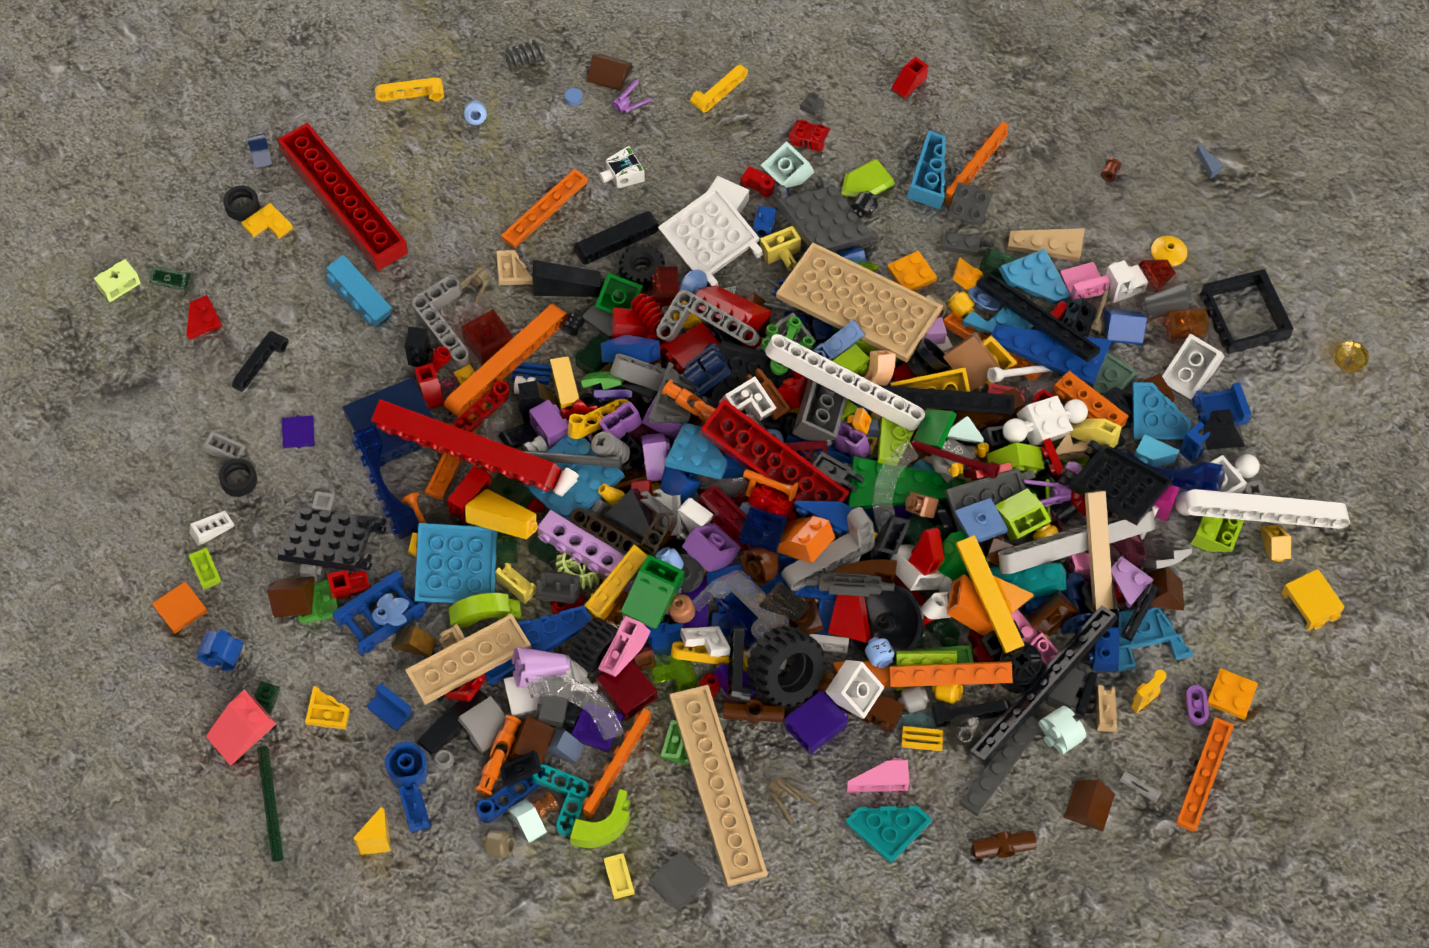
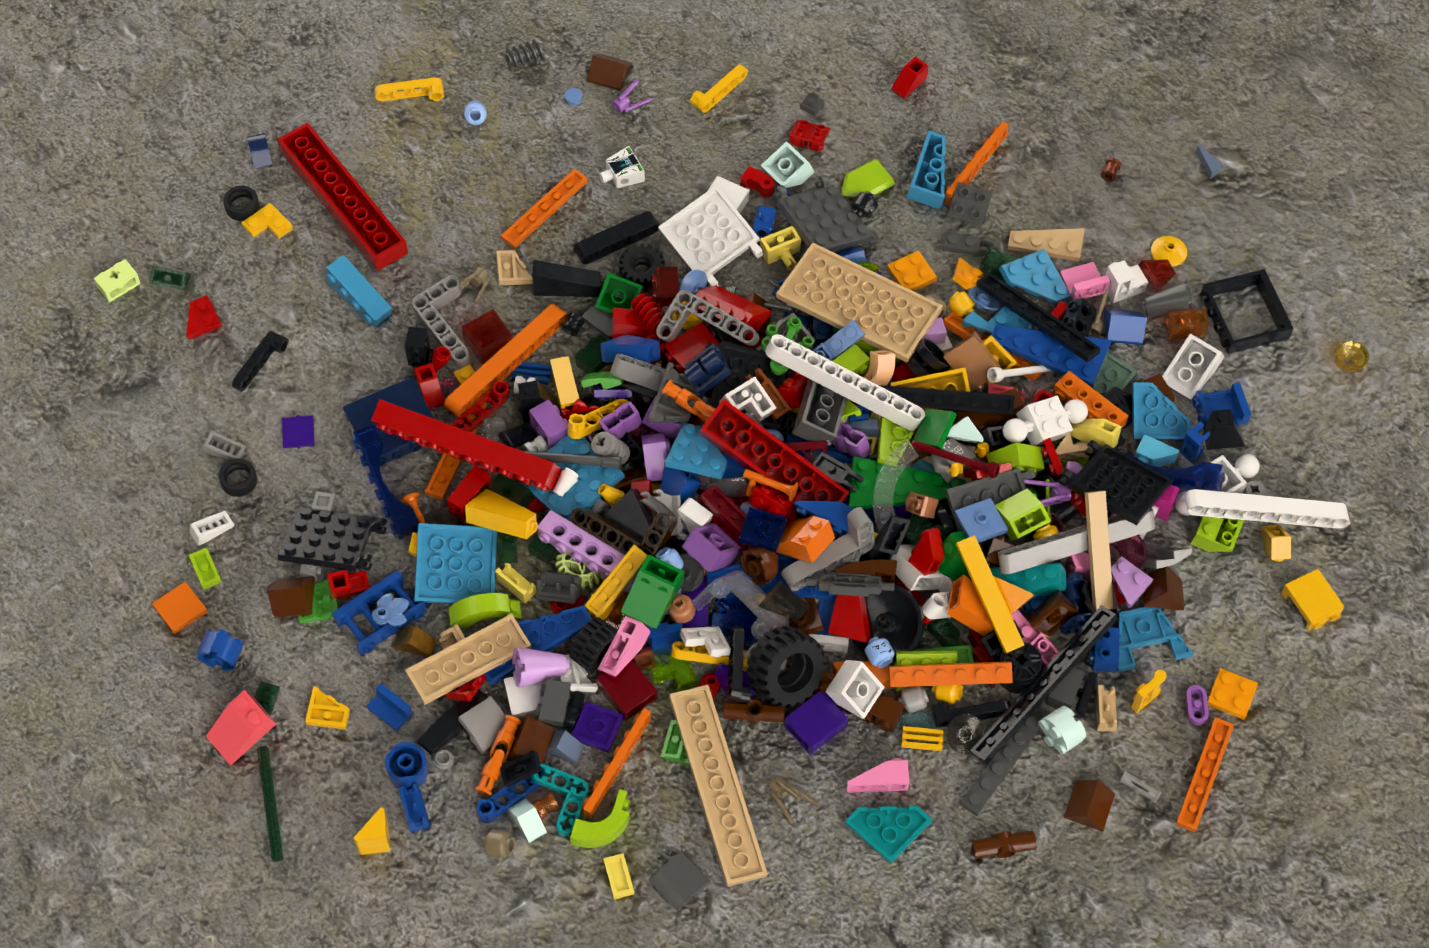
(581, 696): clear tile -> none
(860, 421): light orange tile -> none
(1144, 604): black pin -> none

